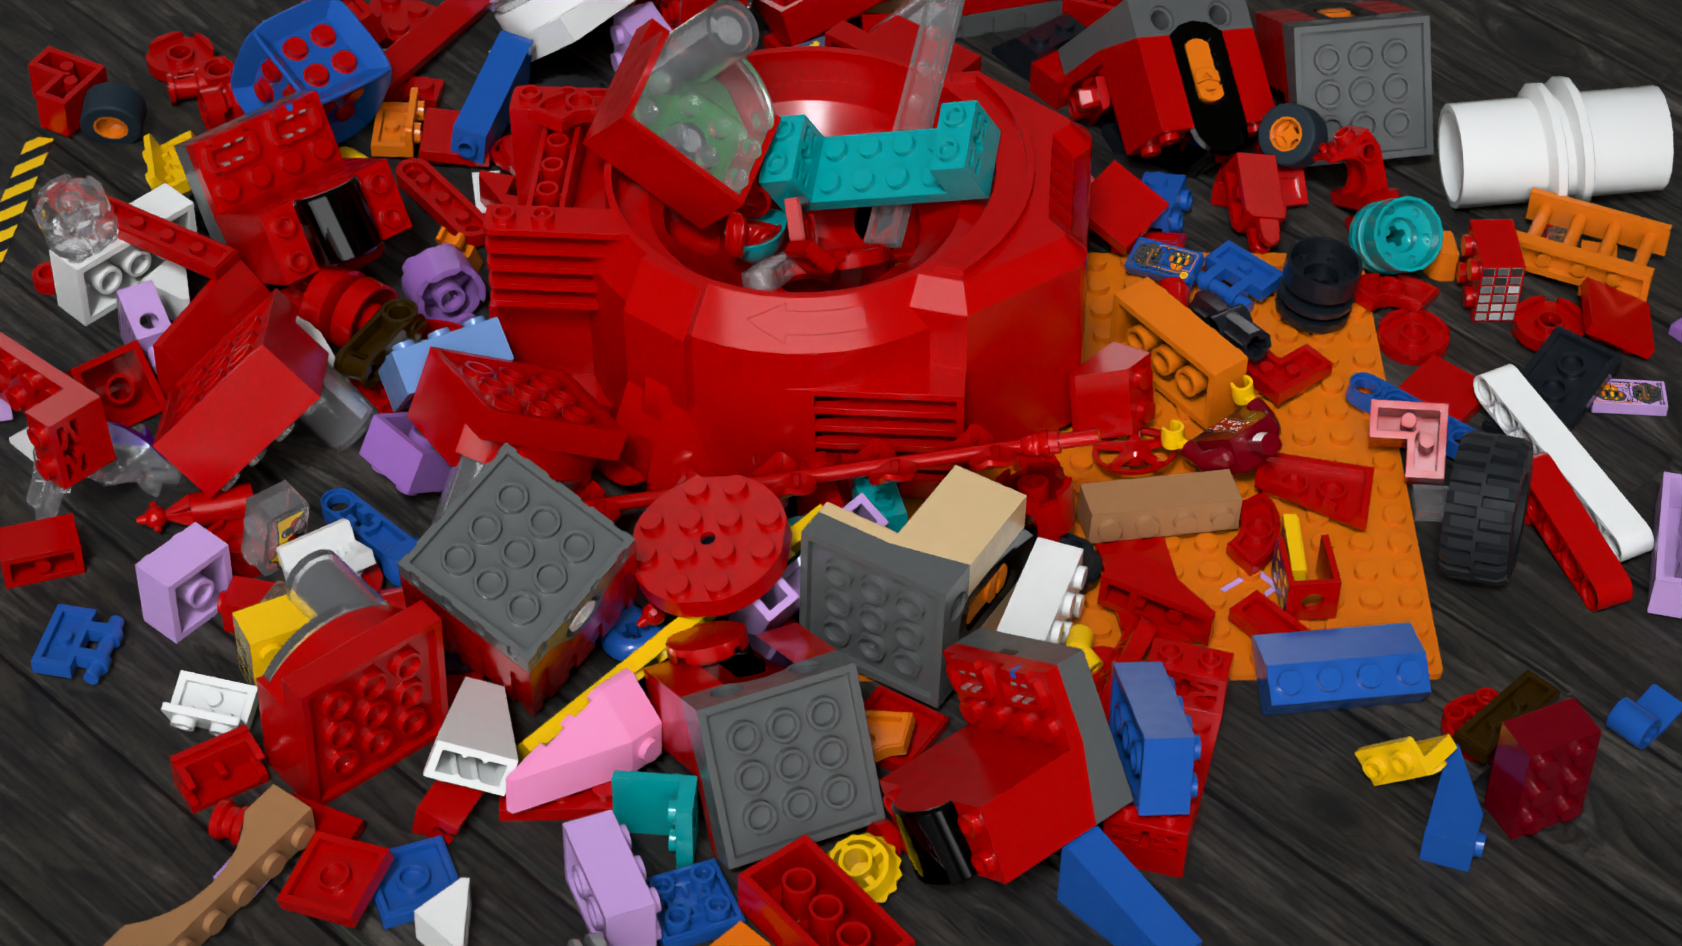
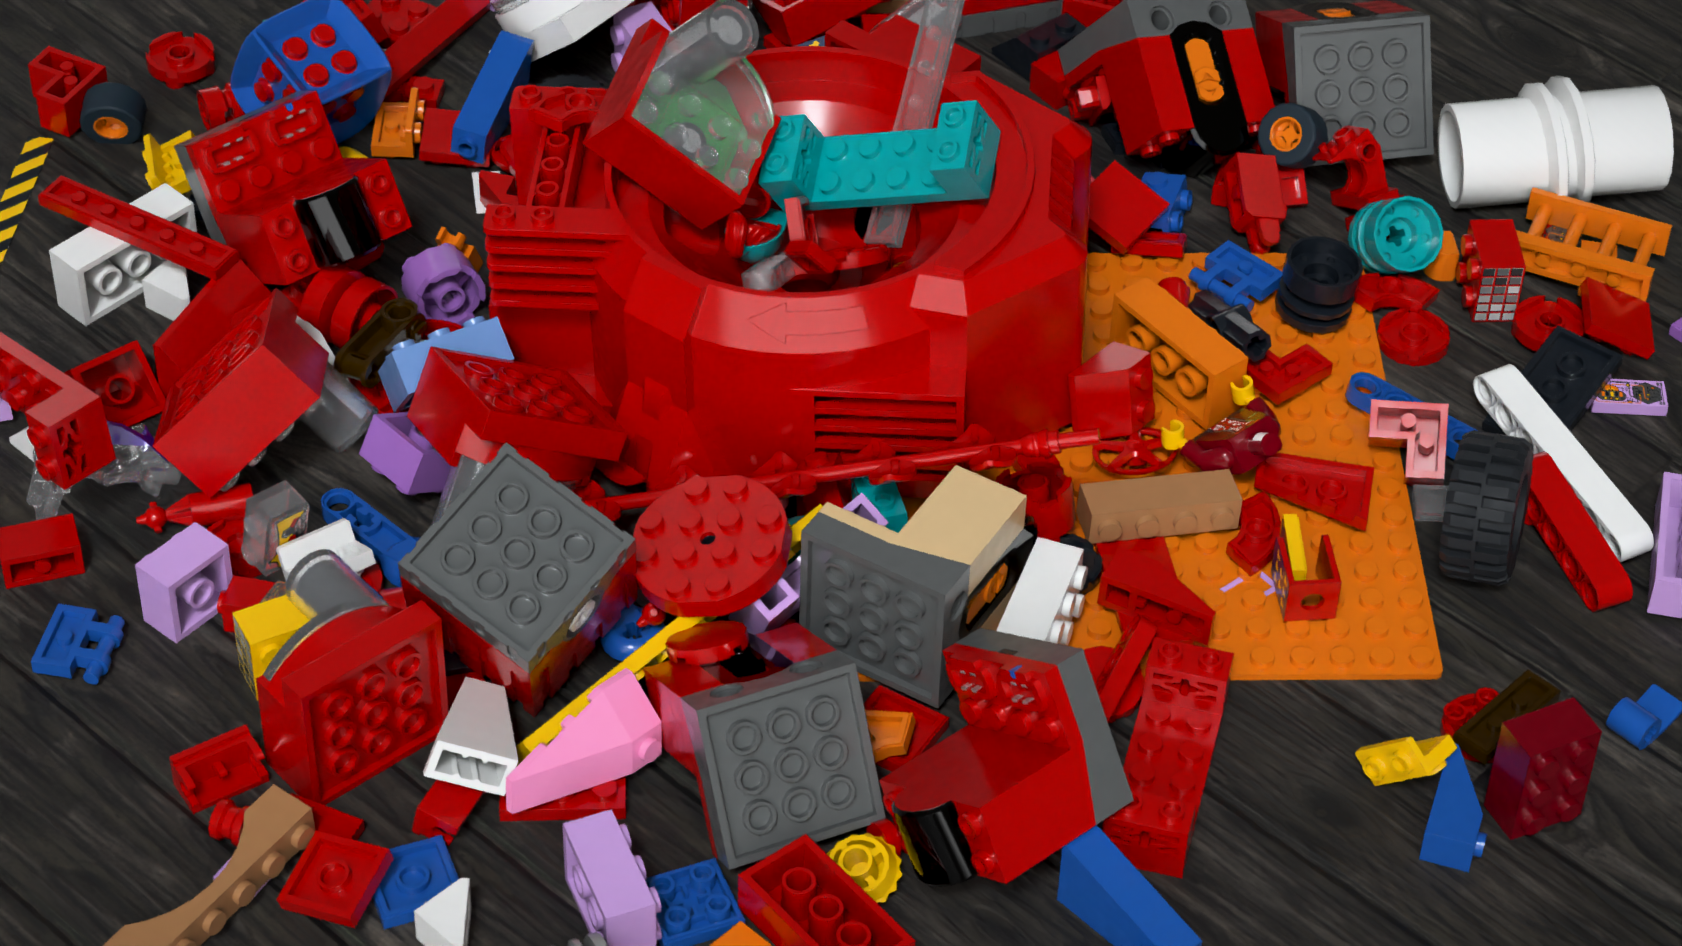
(43, 279): red tile -> none
(75, 217): clear brick -> none
(133, 304): lavender torso -> none
(209, 73): red connector -> none
(210, 704): white bracket -> none
(441, 199): red plate -> none
(659, 807): teal bracket -> none
(1082, 637): yellow arm -> none
(1153, 738): blue brick -> none
(1163, 261): tile -> none
(1261, 616): red tile -> none
(1340, 668): blue slope -> none
(1444, 383): red tile -> none

